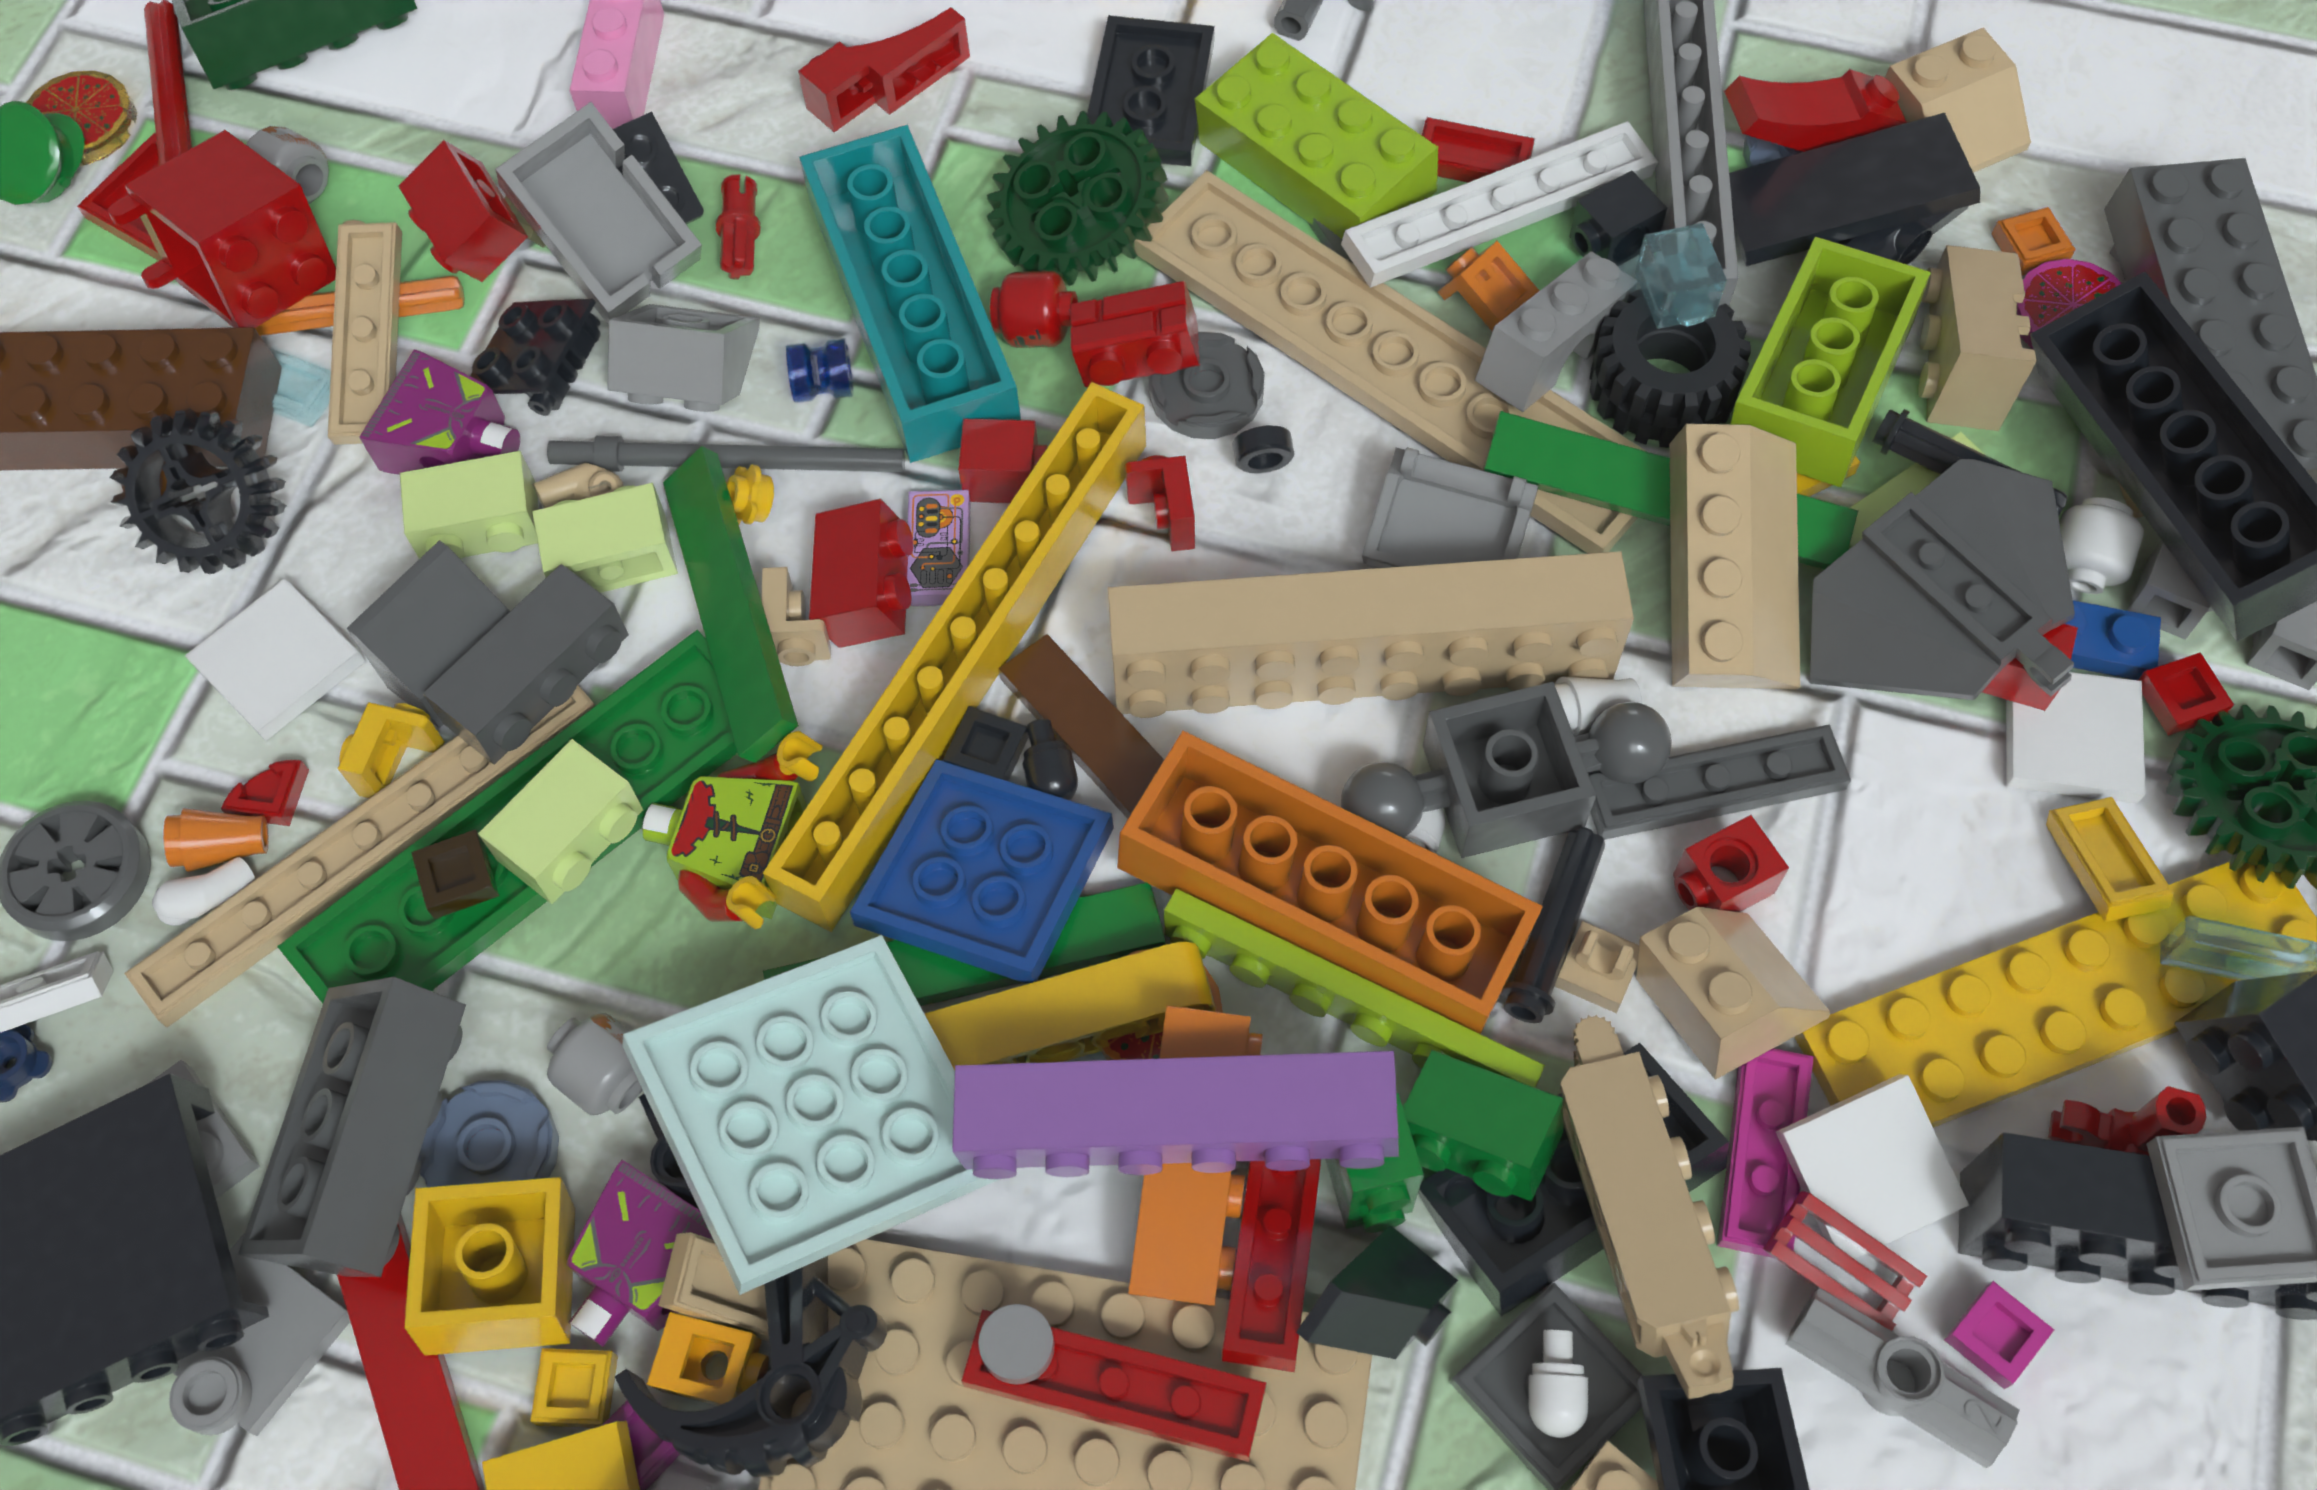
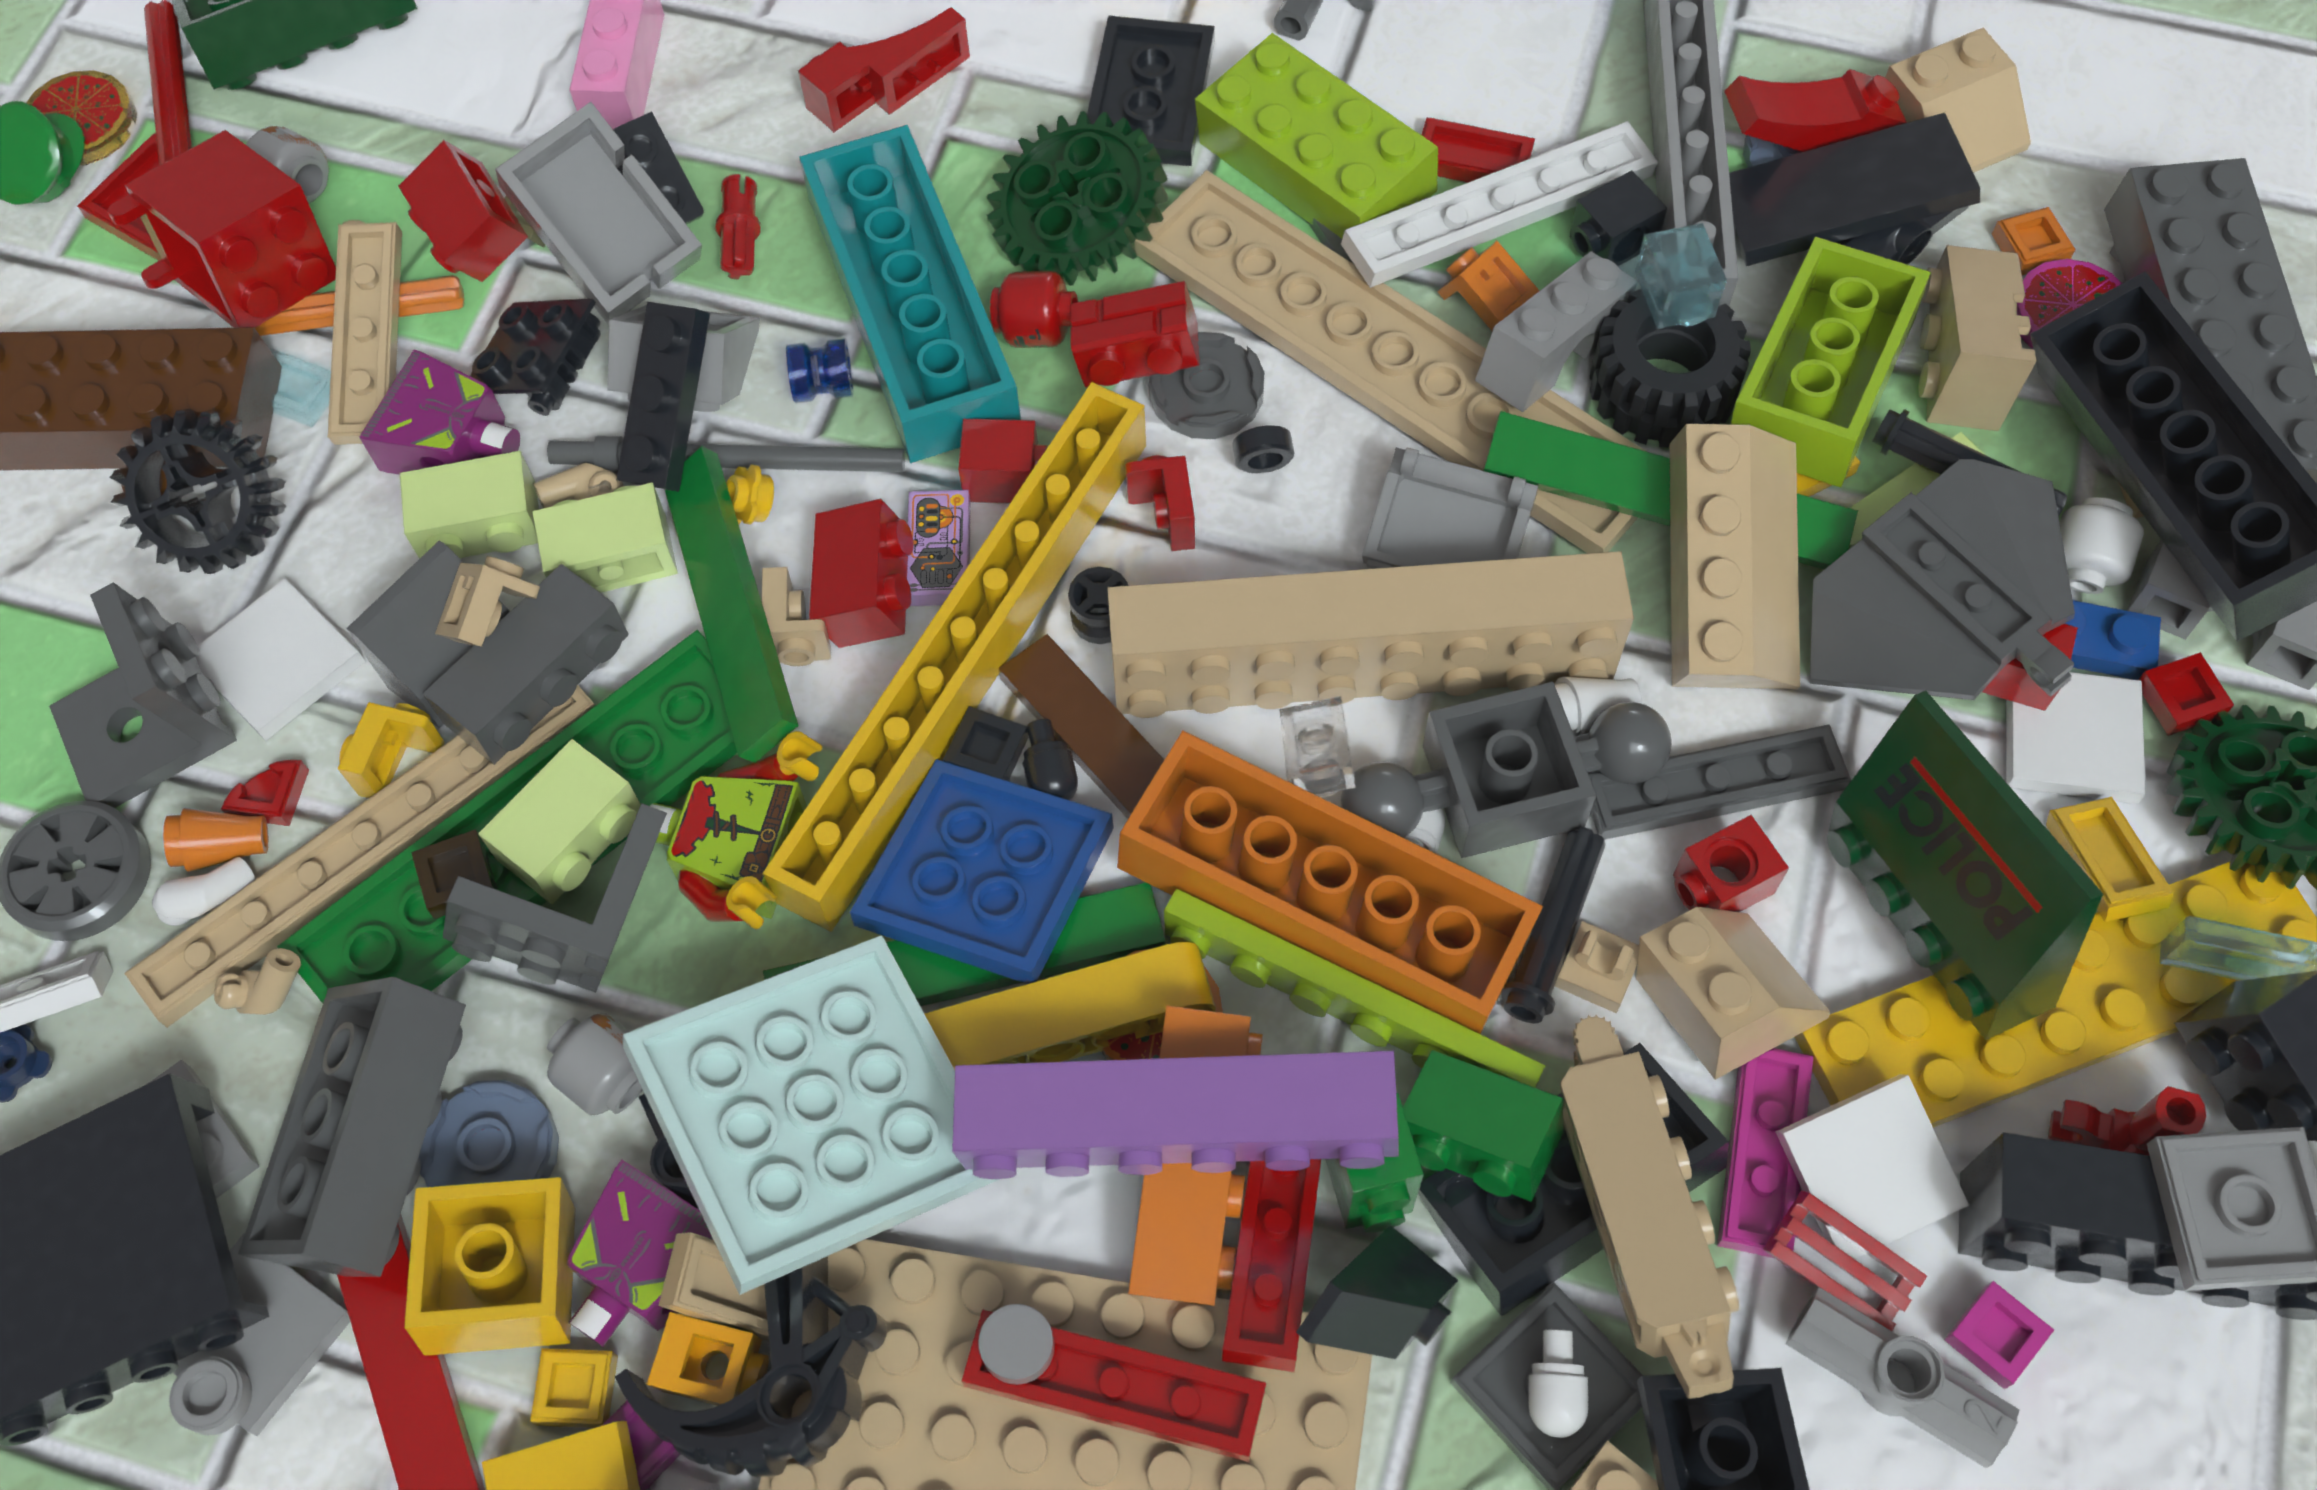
(154, 681): none -> dark grey bracket
(260, 990): none -> tan arm
(473, 600): none -> tan bracket
(545, 941): none -> dark grey bracket
(663, 396): none -> black plate
(1088, 592): none -> black wheel
(1317, 747): none -> clear plate
(1963, 870): none -> dark green slope

